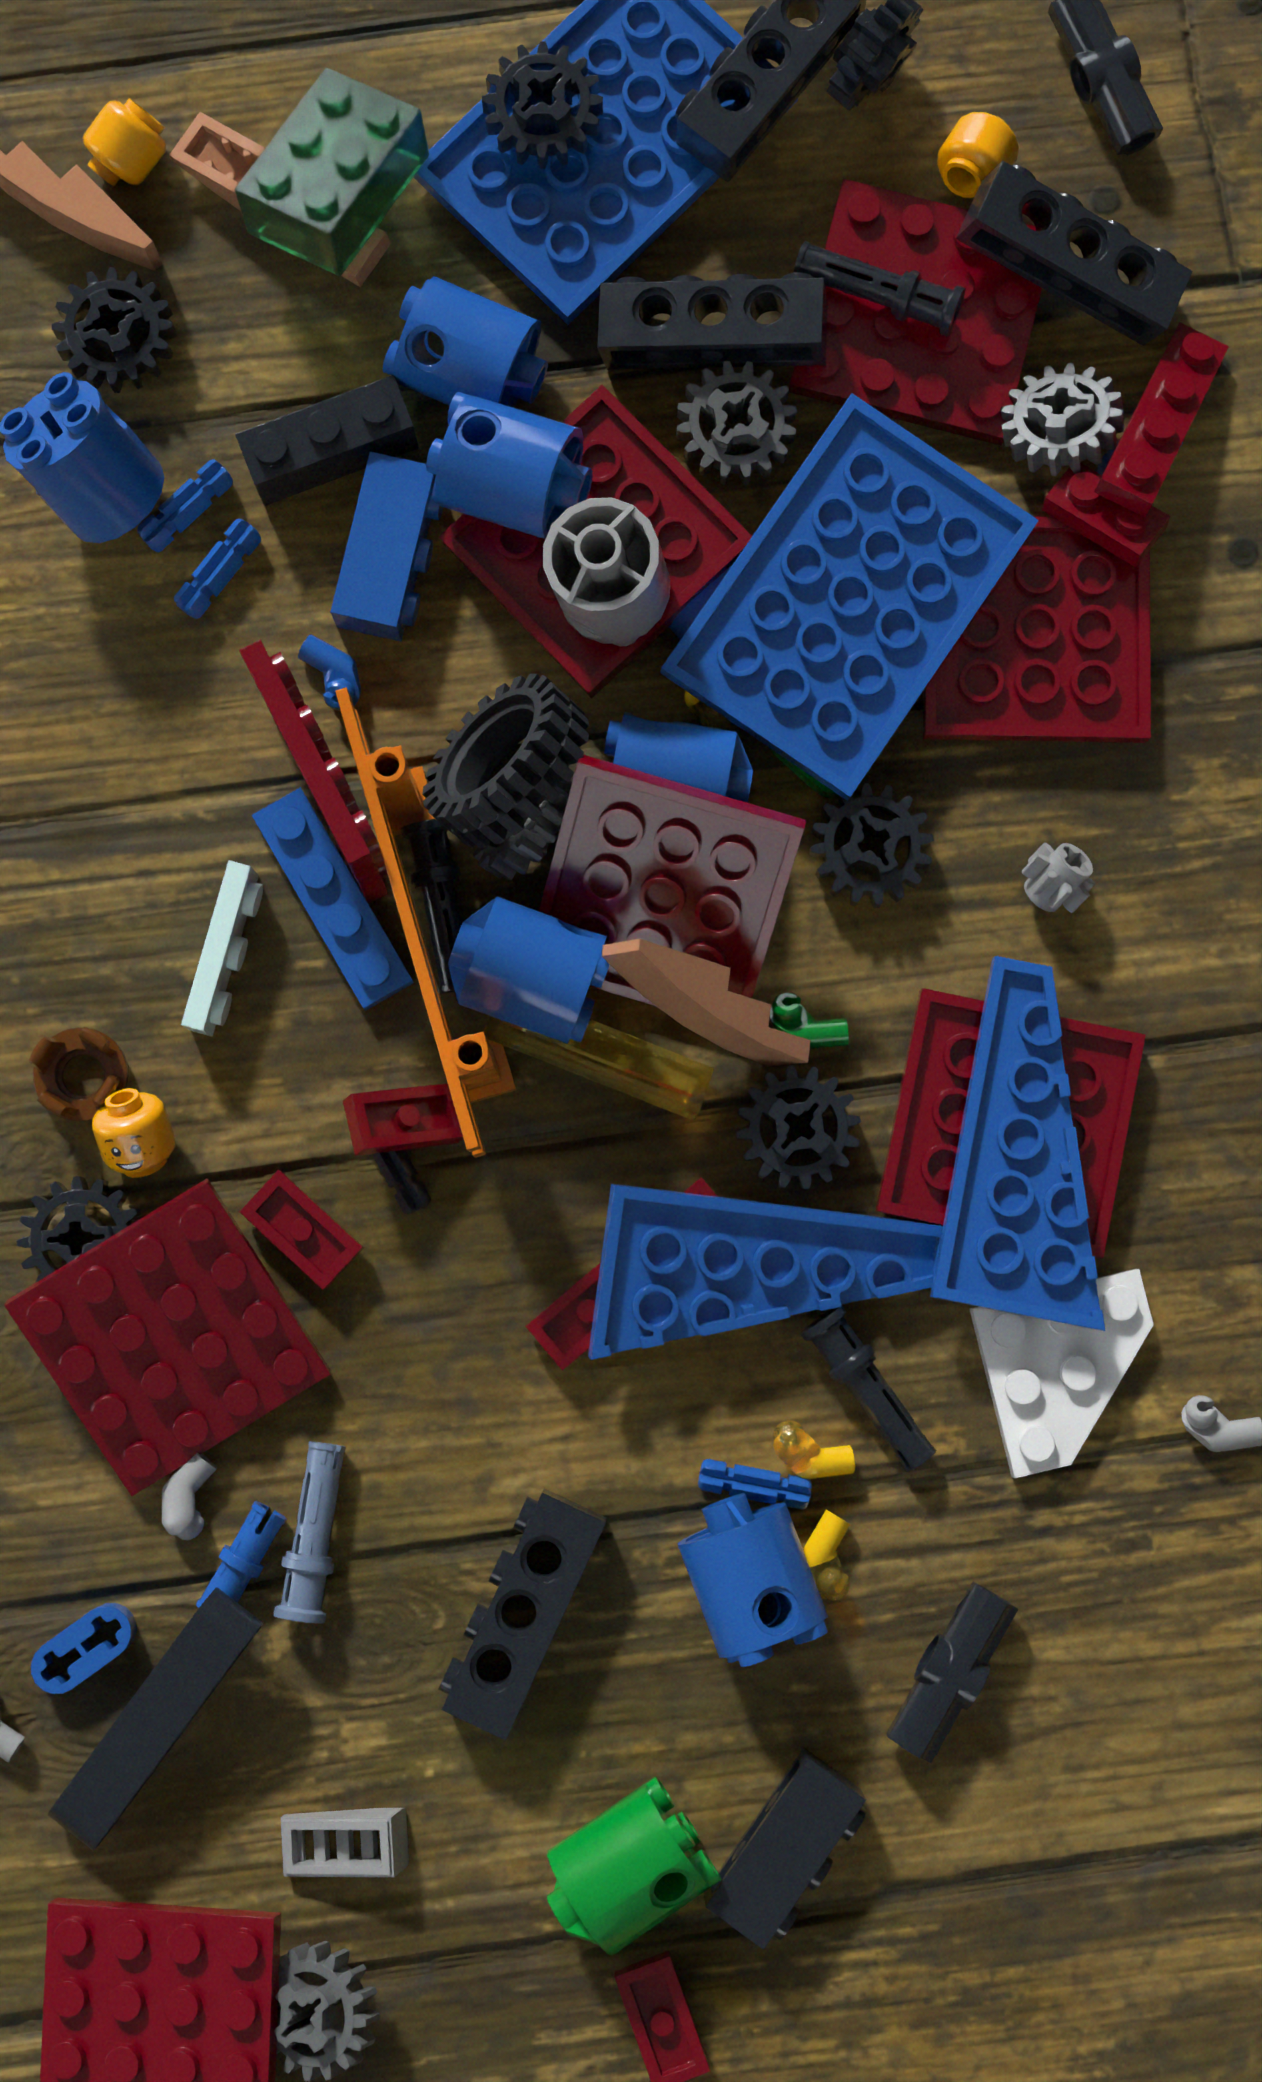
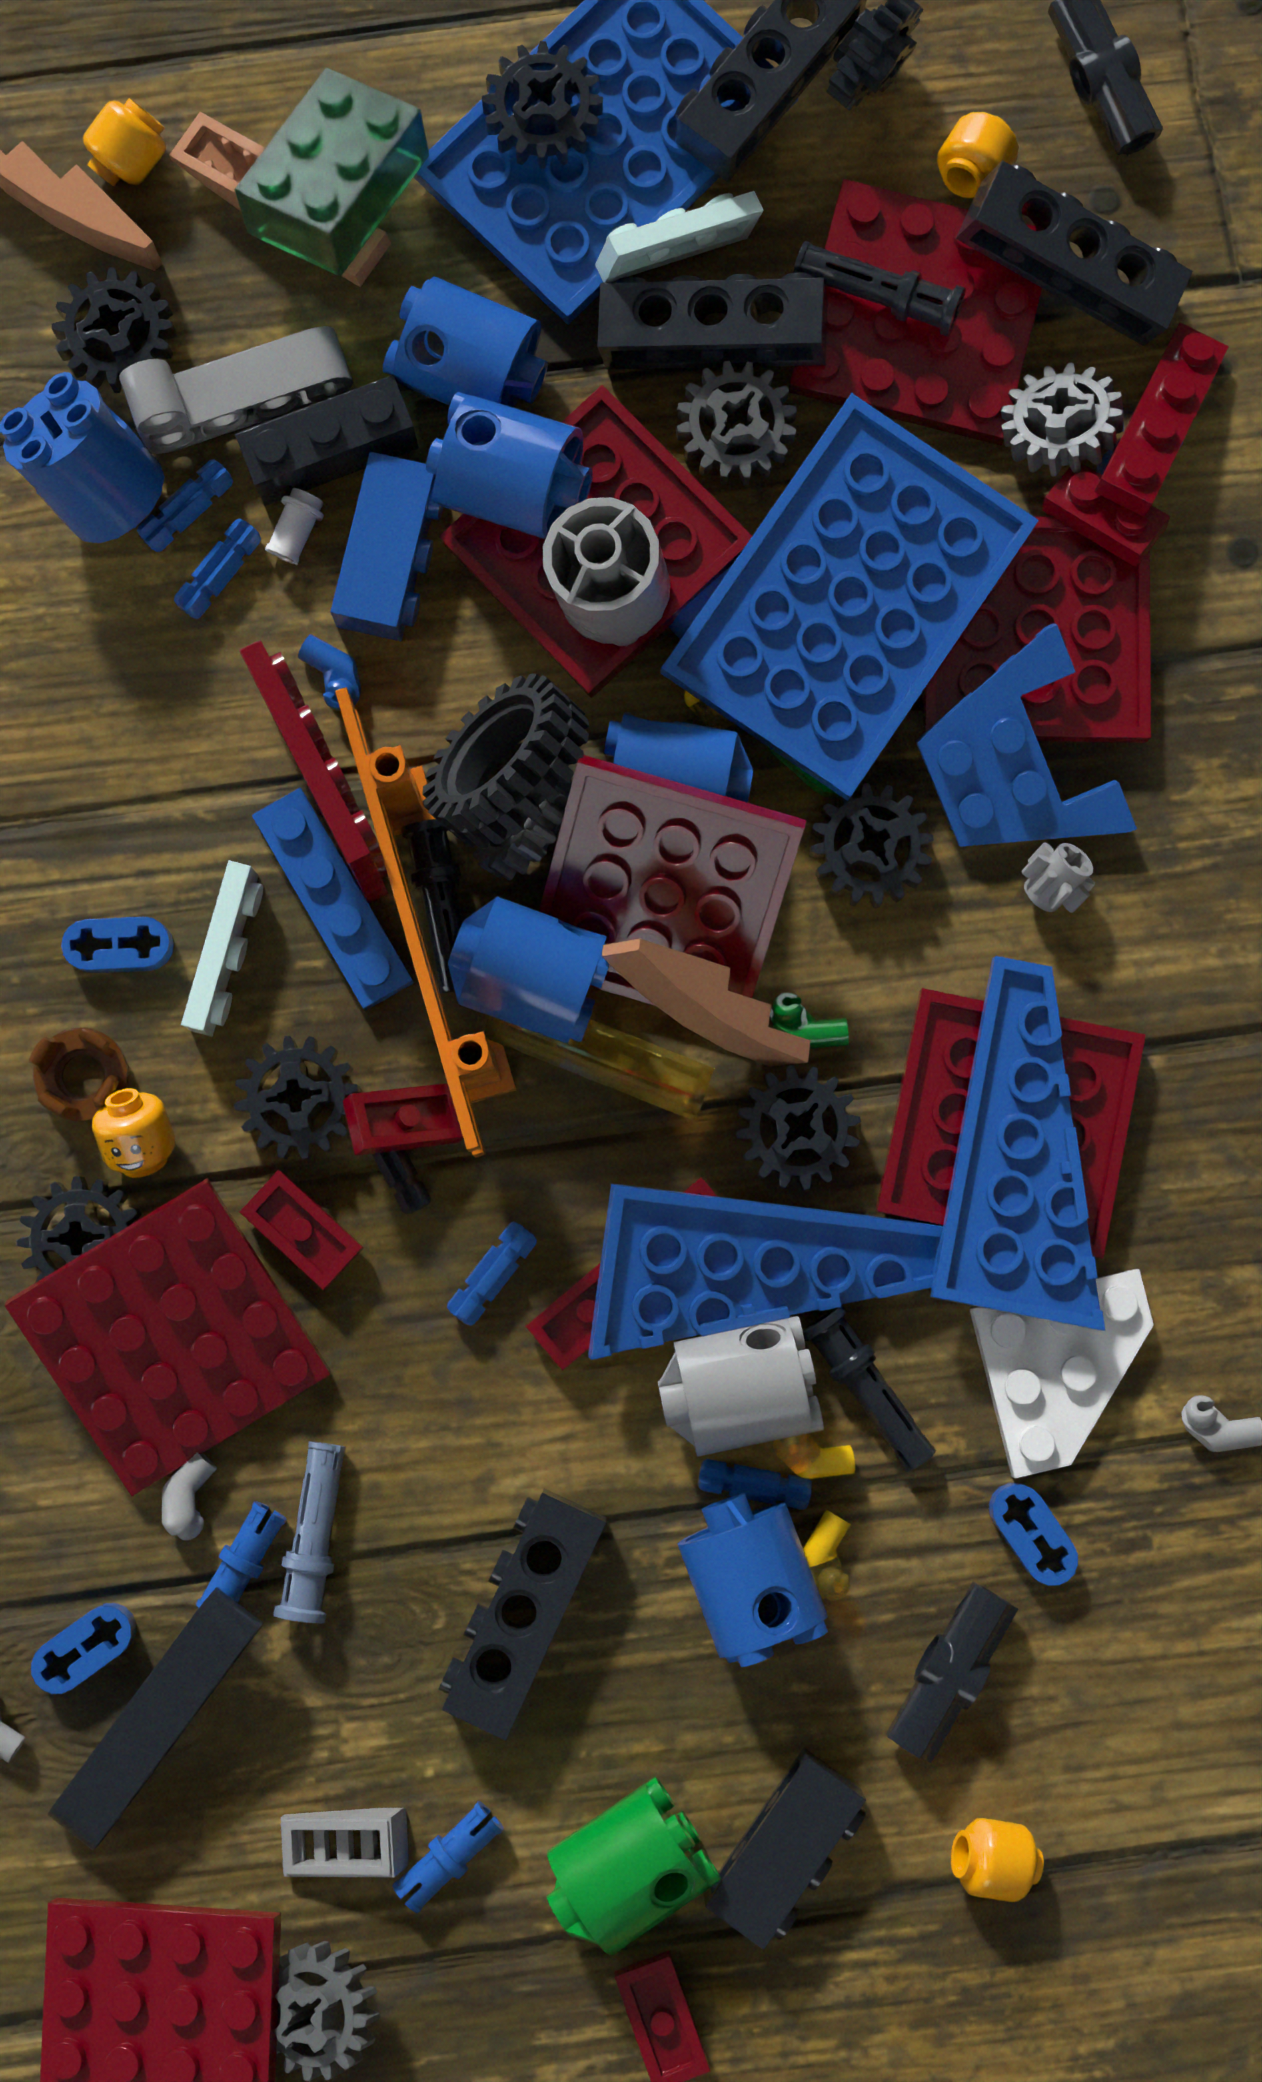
(116, 931): none -> blue beam
(234, 390): none -> light grey beam
(294, 525): none -> white pin
(294, 1072): none -> black gear
(447, 1857): none -> blue pin
(491, 1273): none -> blue axle
(678, 236): none -> light aqua plate
(741, 1387): none -> light grey cylinder
(994, 769): none -> blue wing
(996, 1860): none -> light orange head
(1044, 1526): none -> blue beam

